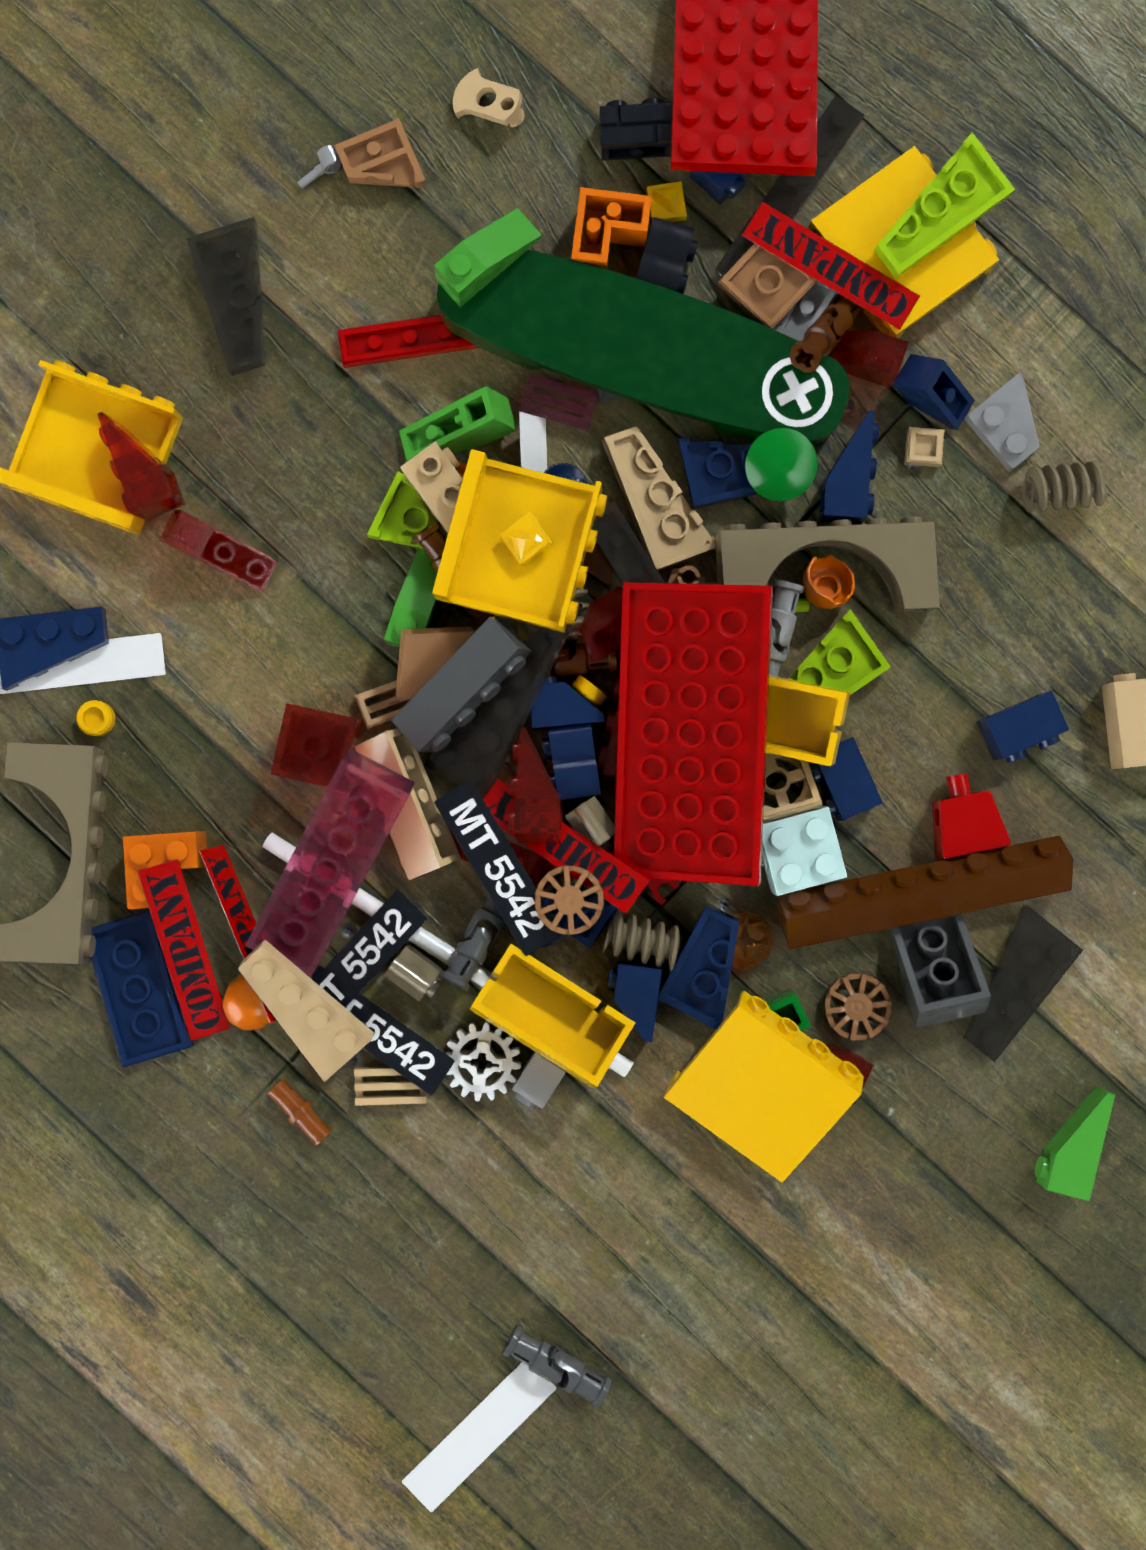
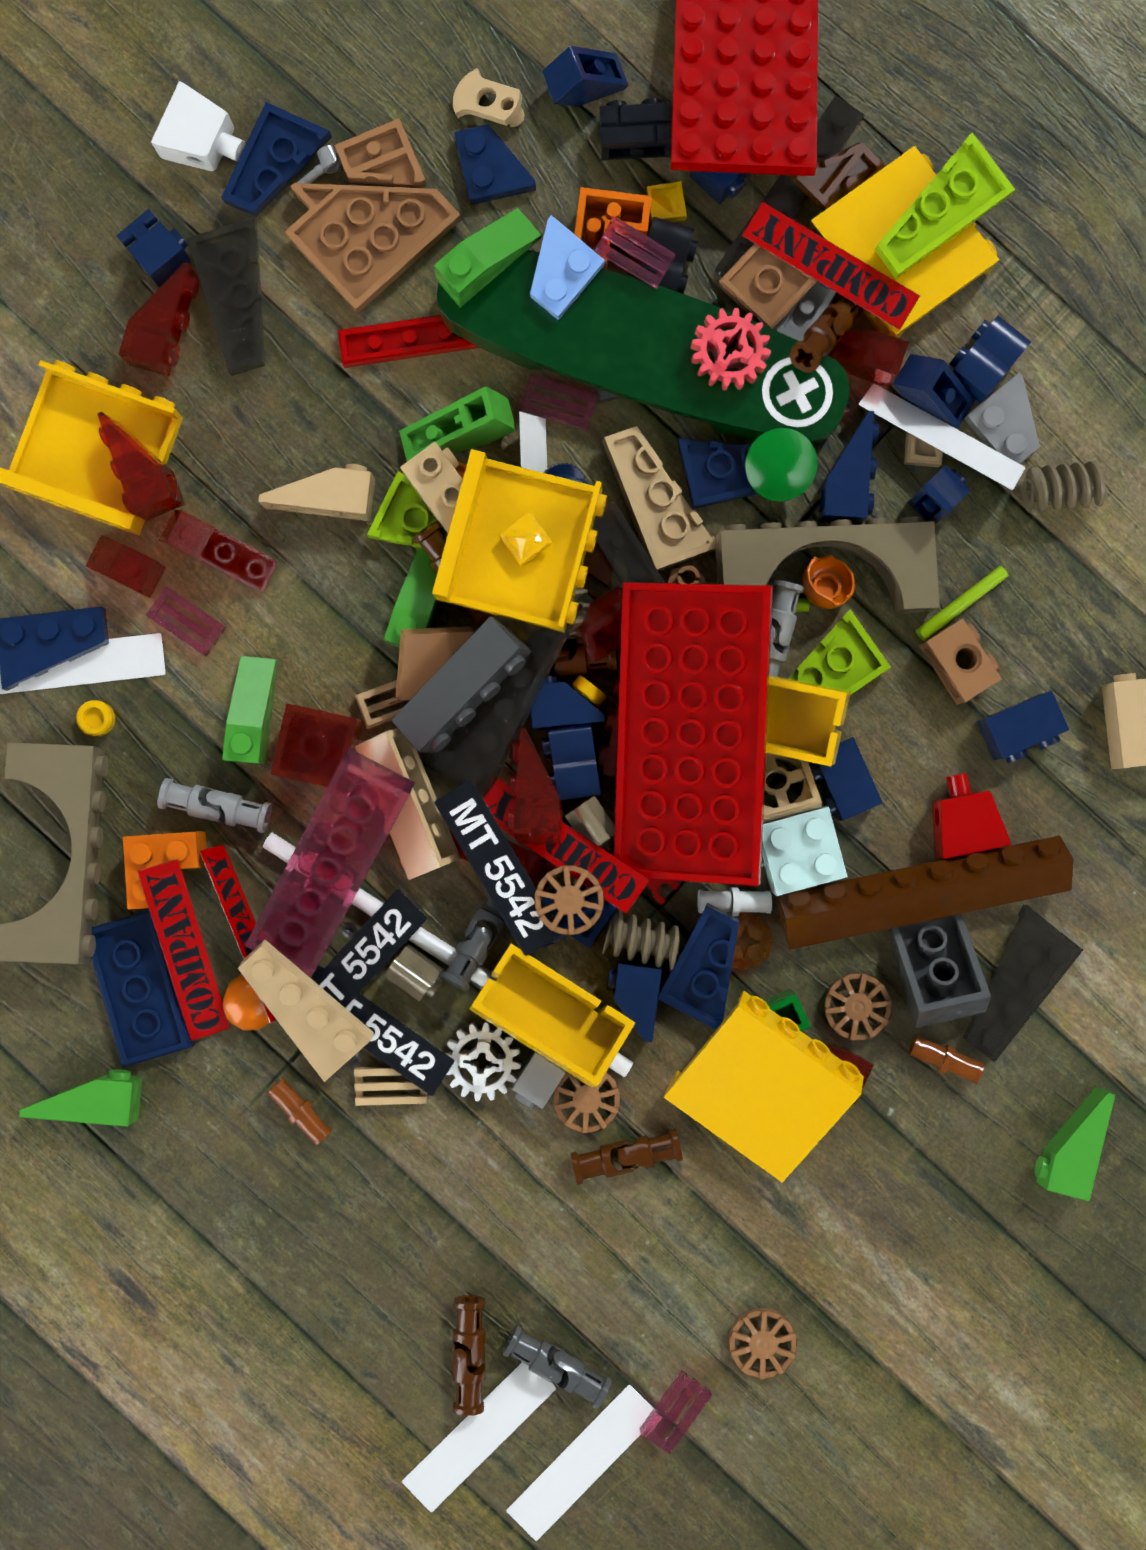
(104, 1101): none -> bright green slope
(125, 566): none -> clear red slope
(156, 249): none -> dark blue brick
(157, 326): none -> clear red slope
(195, 131): none -> white torso
(211, 638): none -> clear pink tile
(219, 807): none -> light grey piece
(250, 712): none -> bright green slope
(272, 158): none -> dark blue wing
(330, 493): none -> tan slope
(367, 233): none -> medium nougat wing
(469, 1355): none -> reddish brown piece
(490, 166): none -> dark blue wing
(562, 269): none -> light blue wing
(581, 1463): none -> white sticker
(584, 76): none -> dark blue slope
(586, 1101): none -> medium nougat wheel
(641, 1153): none -> reddish brown piece
(642, 241): none -> clear pink tile
(663, 1405): none -> clear pink tile
(719, 341): none -> coral gear
(736, 901): none -> white pin
(762, 1343): none -> medium nougat wheel
(839, 174): none -> reddish brown wing
(939, 495): none -> dark blue slope
(942, 436): none -> white sticker
(942, 653): none -> medium nougat brick
(946, 1059): none -> dark orange pin
(961, 603): none -> lime bar
(990, 357): none -> dark blue brick

